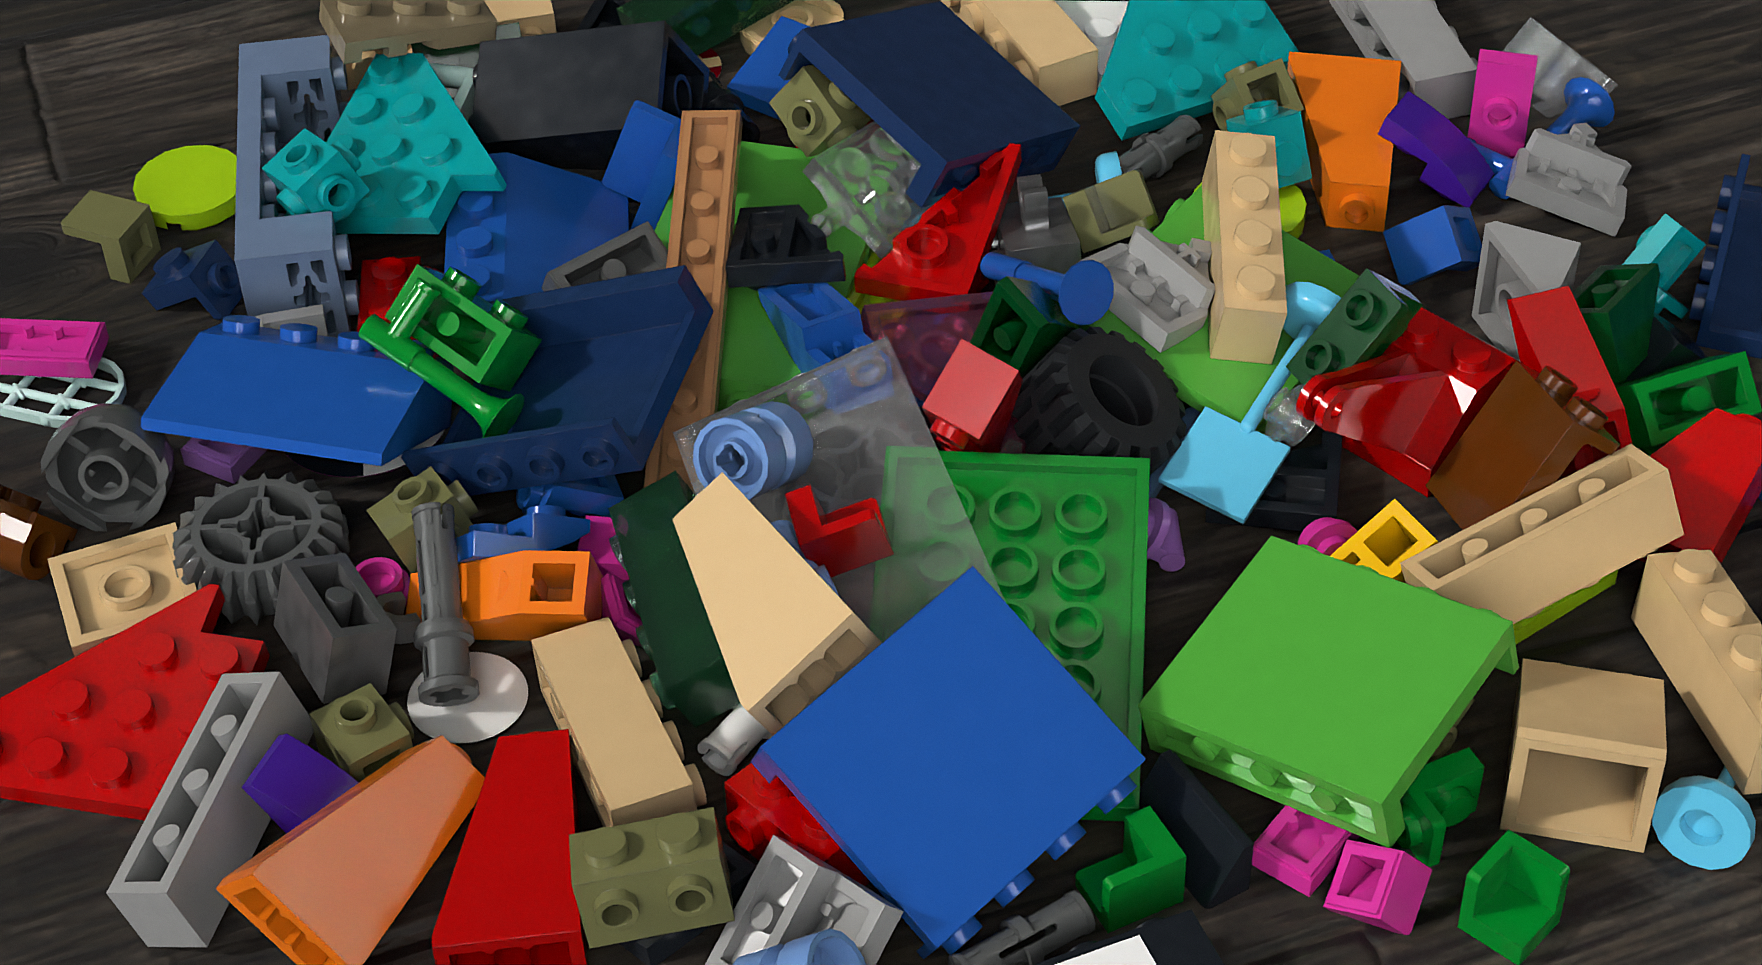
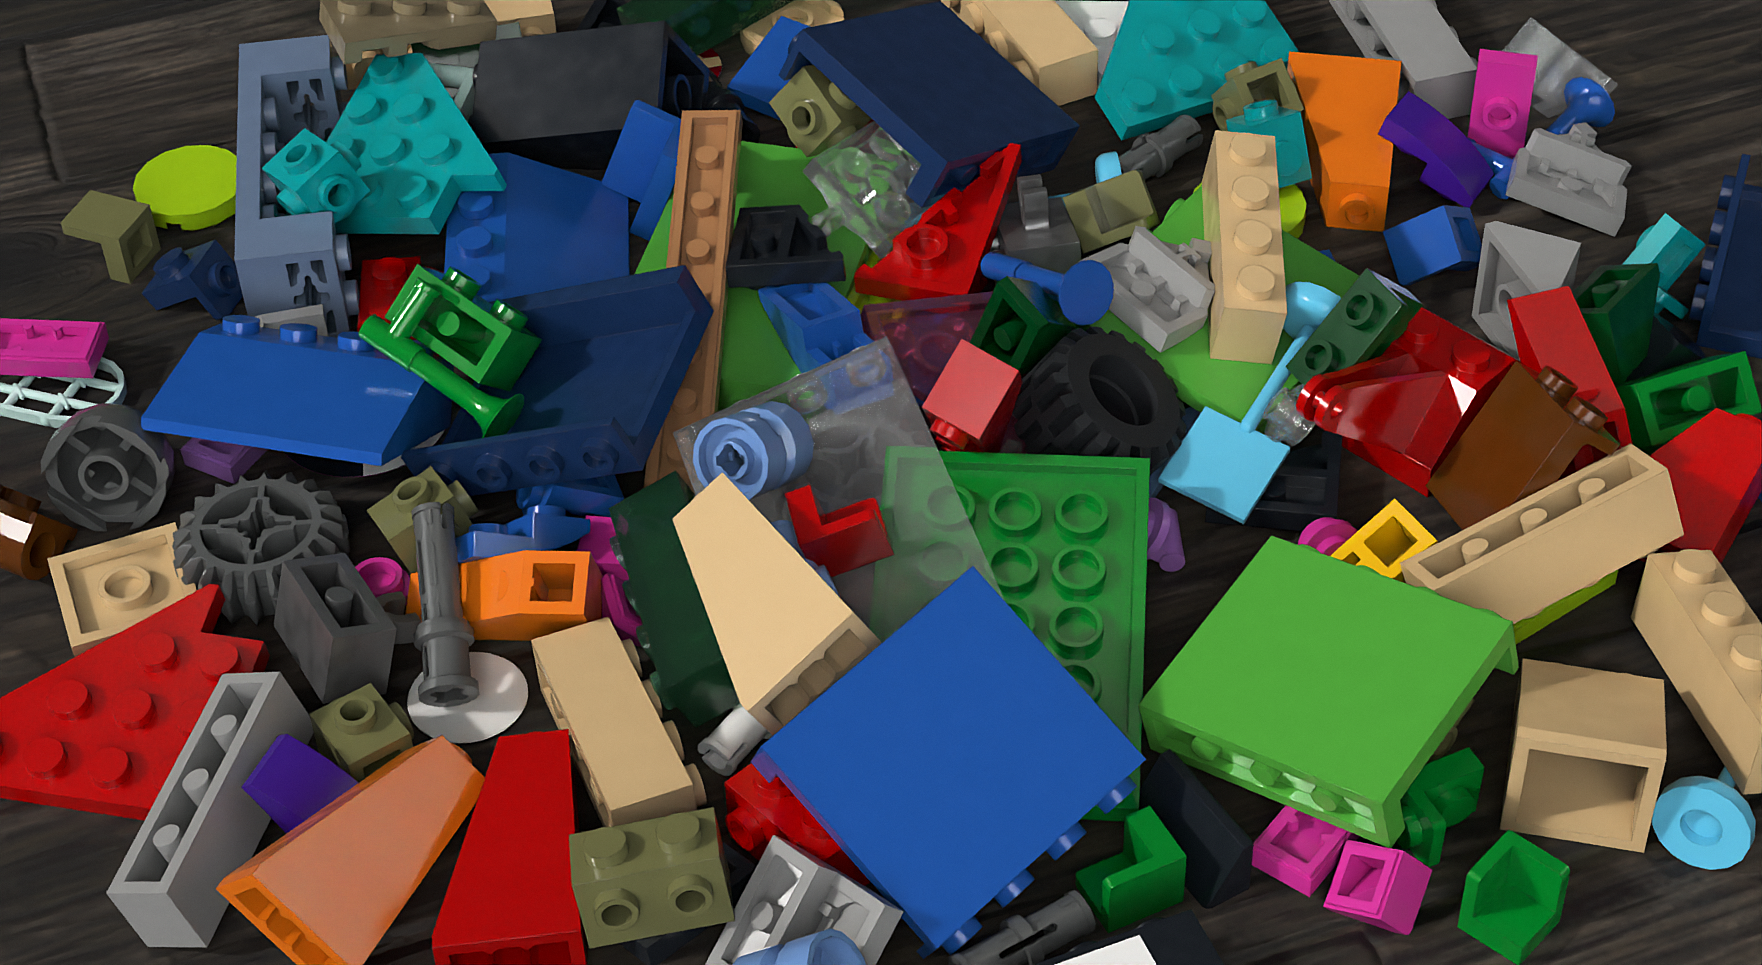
(624, 255): dark grey slope -> none

